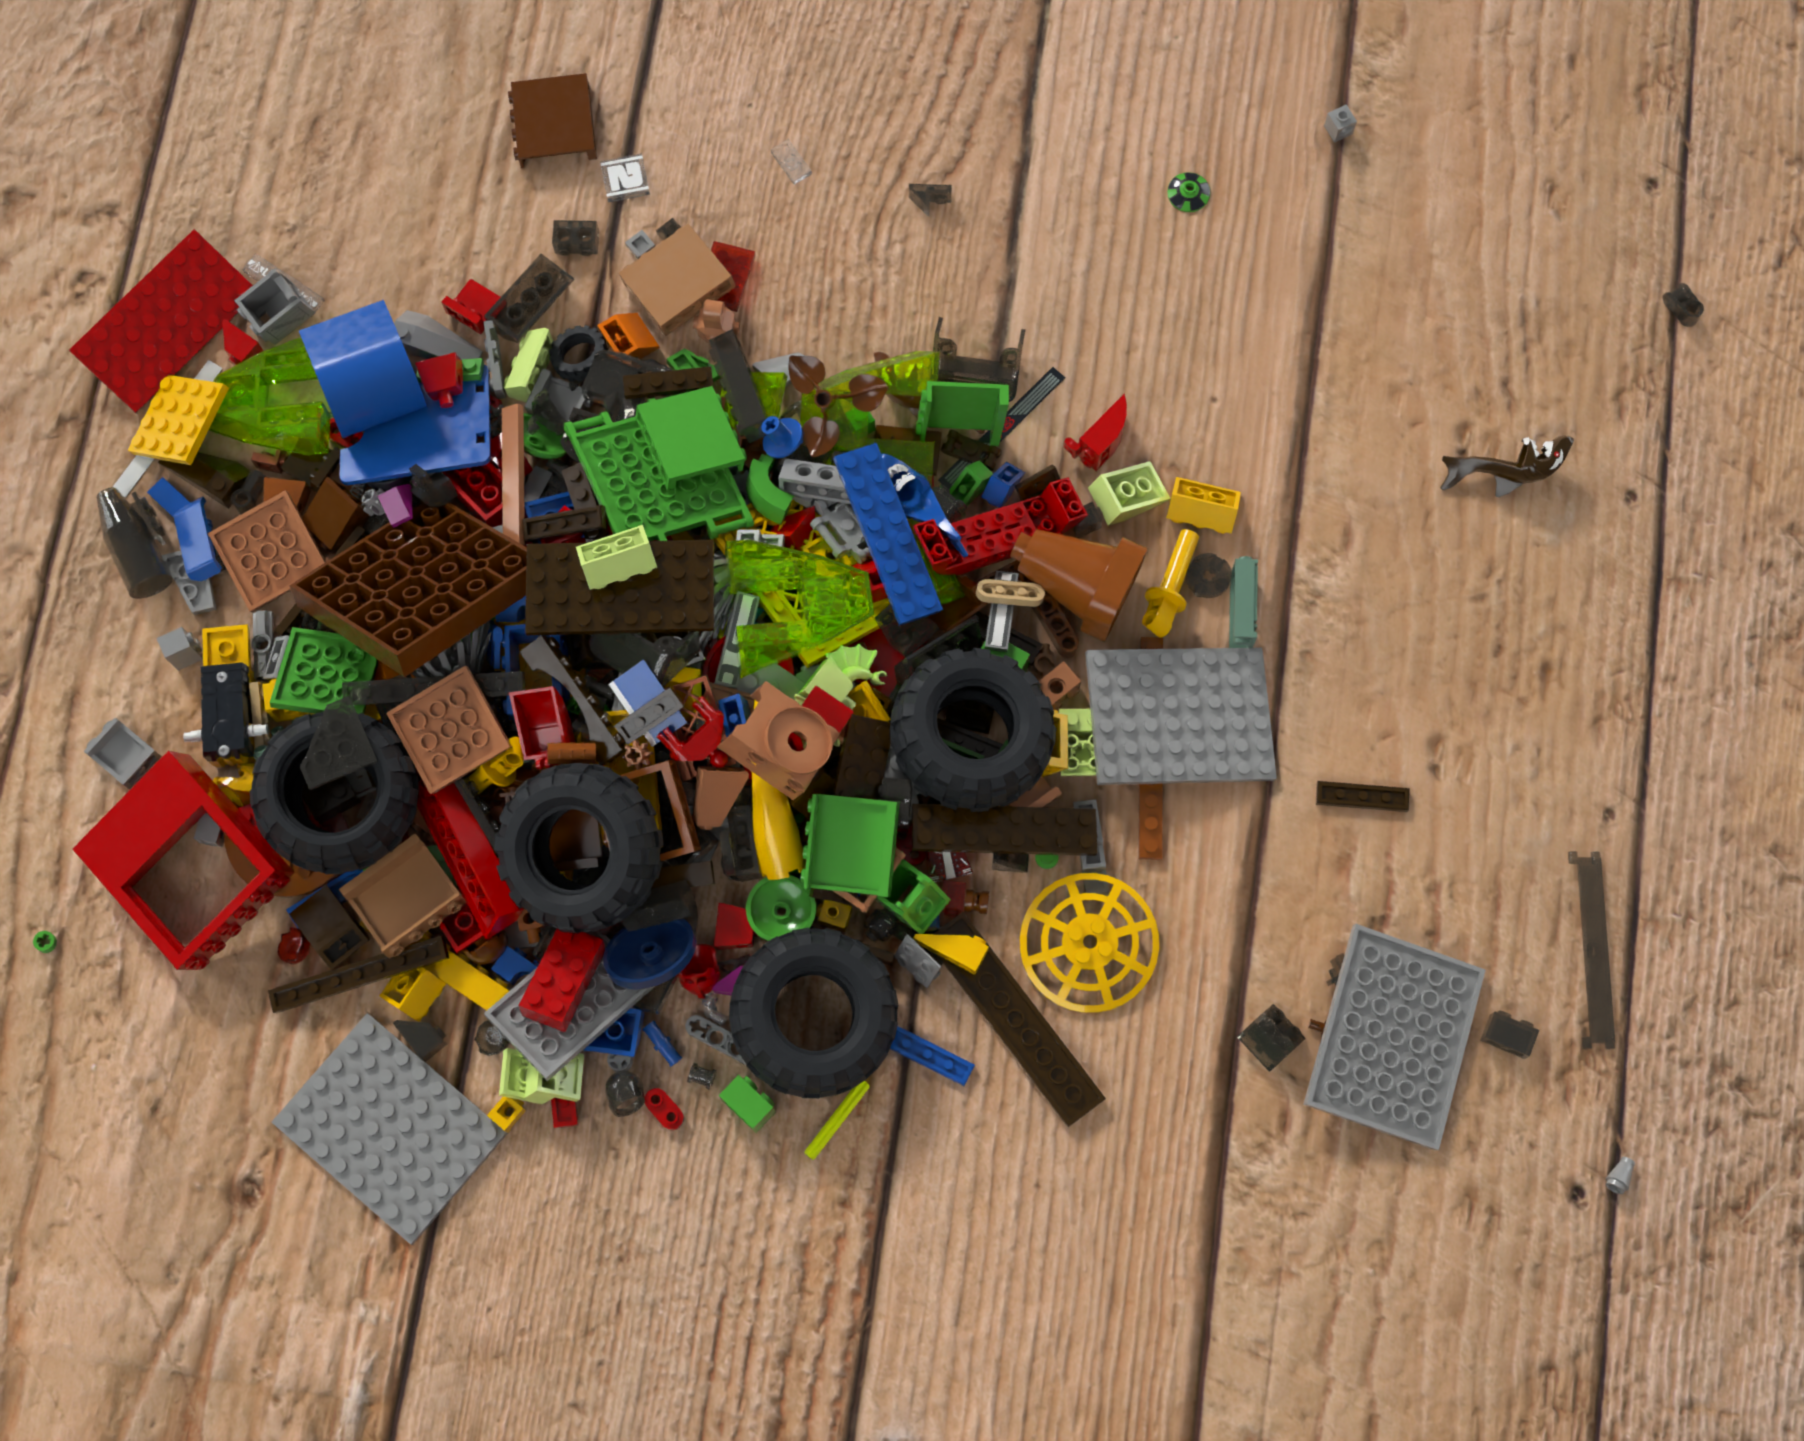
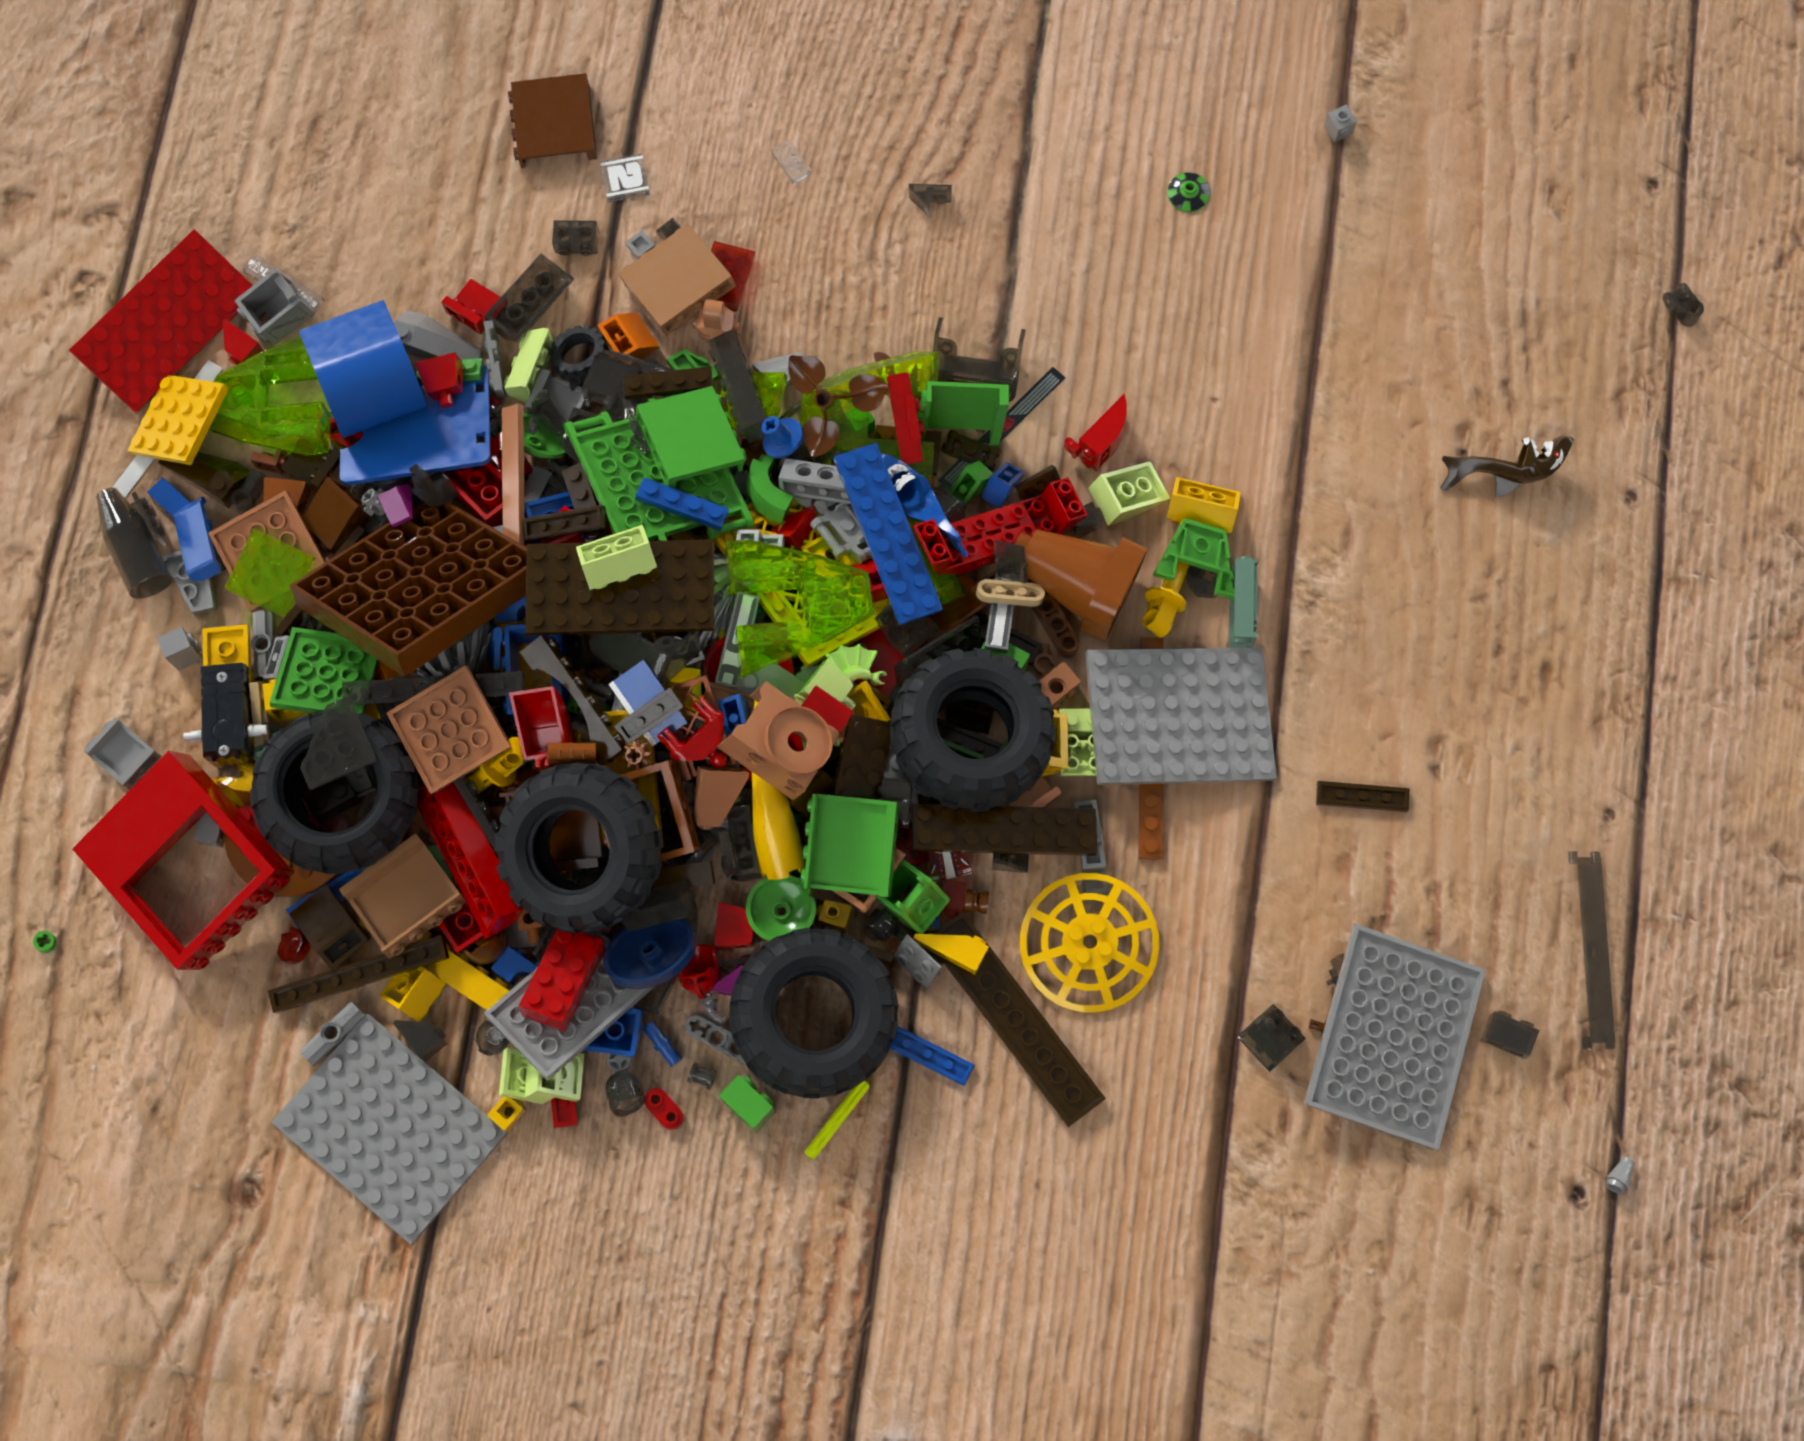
(267, 570): none -> clear neon green plate
(321, 1045): none -> light grey piece
(637, 433): none -> clear smoke hand
(682, 504): none -> blue plate
(905, 418): none -> red bracket
(1010, 561): none -> clear smoke piece
(1046, 861): bright green plate -> none
(1200, 547): none -> bright green wing

